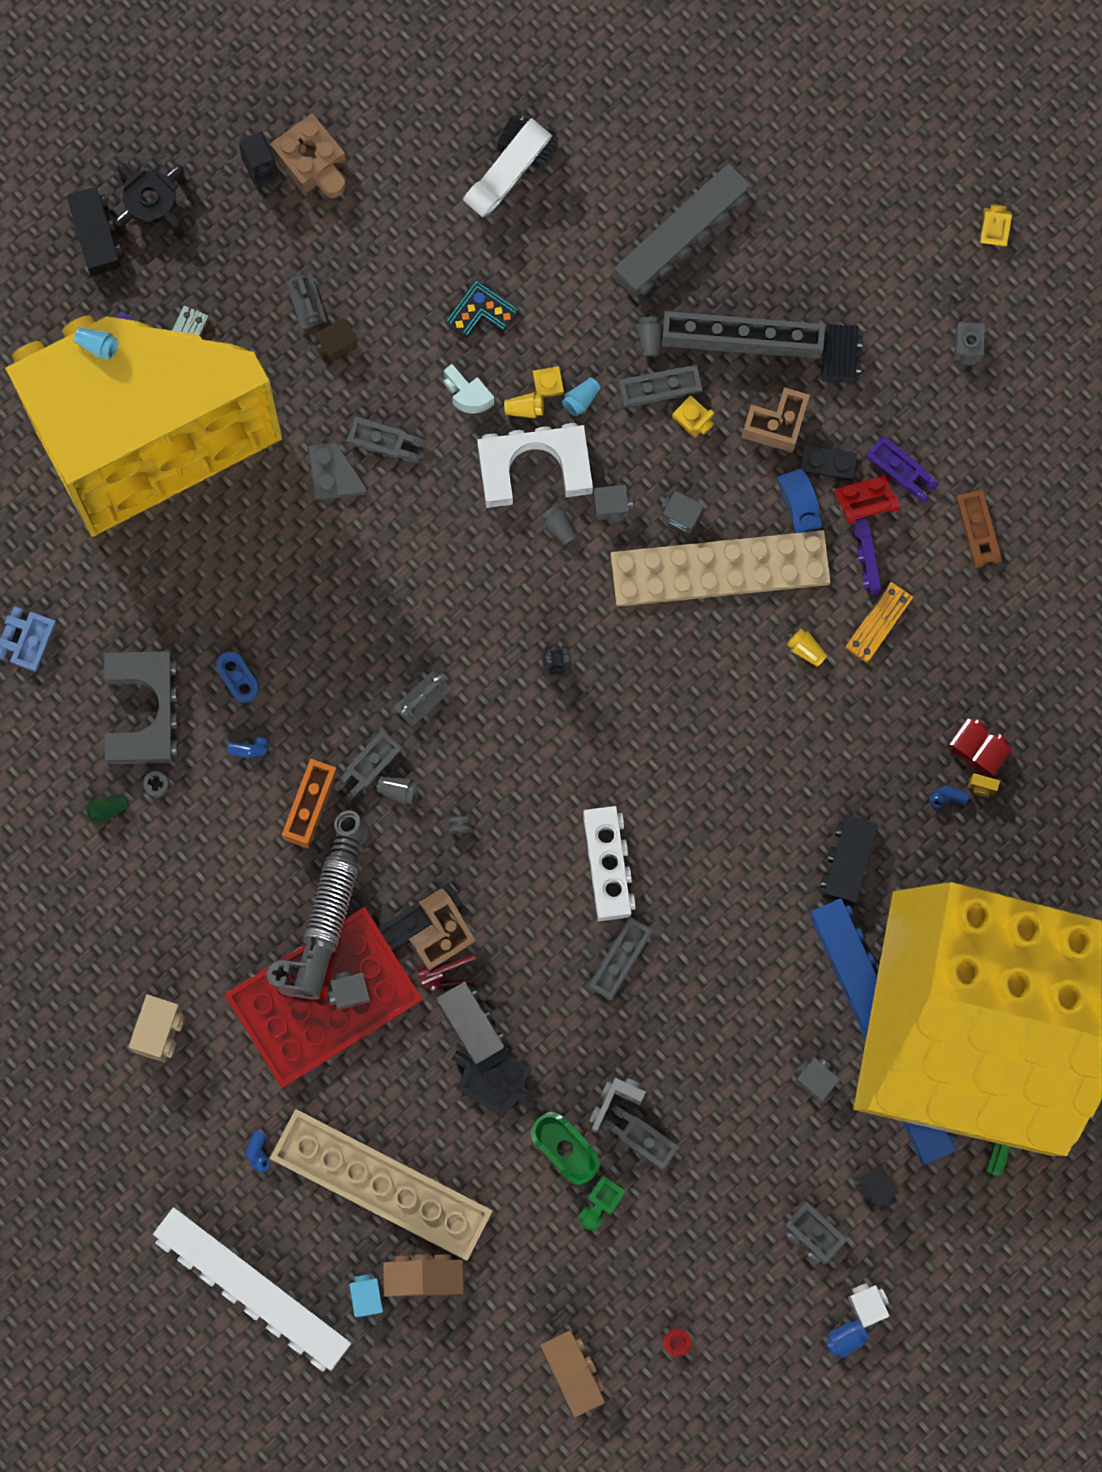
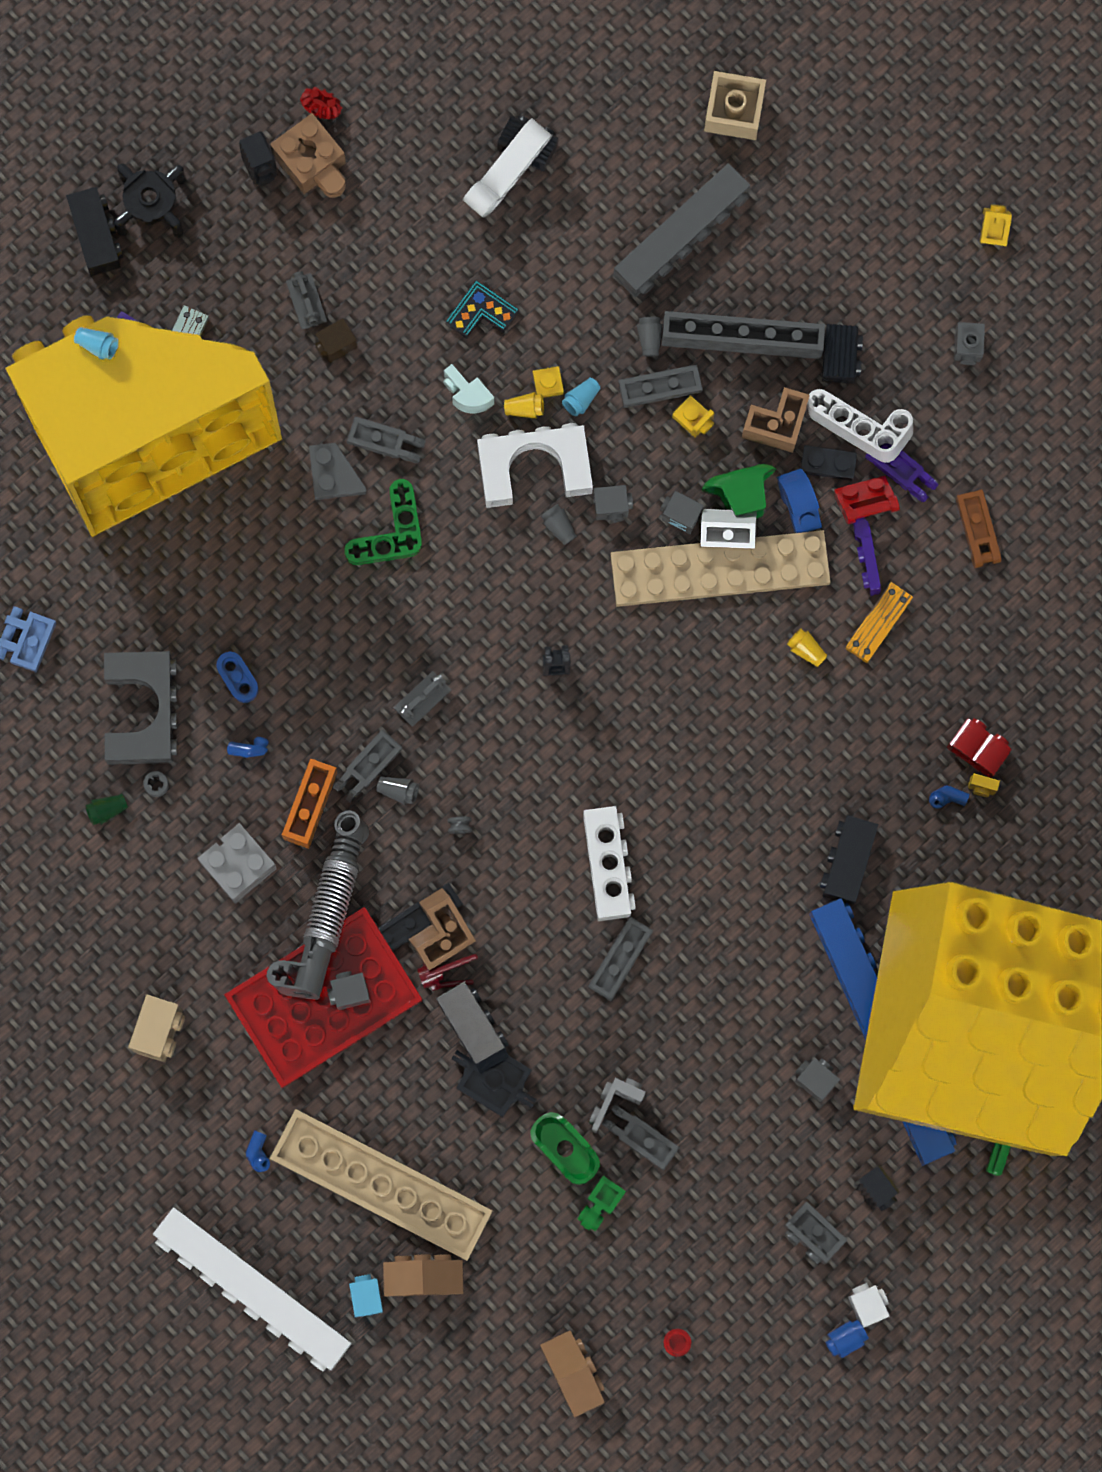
(237, 863): none -> light grey piece
(321, 103): none -> red gear
(402, 531): none -> green beam
(725, 529): none -> white brick
(735, 105): none -> tan brick
(741, 489): none -> green piece
(858, 421): none -> white beam

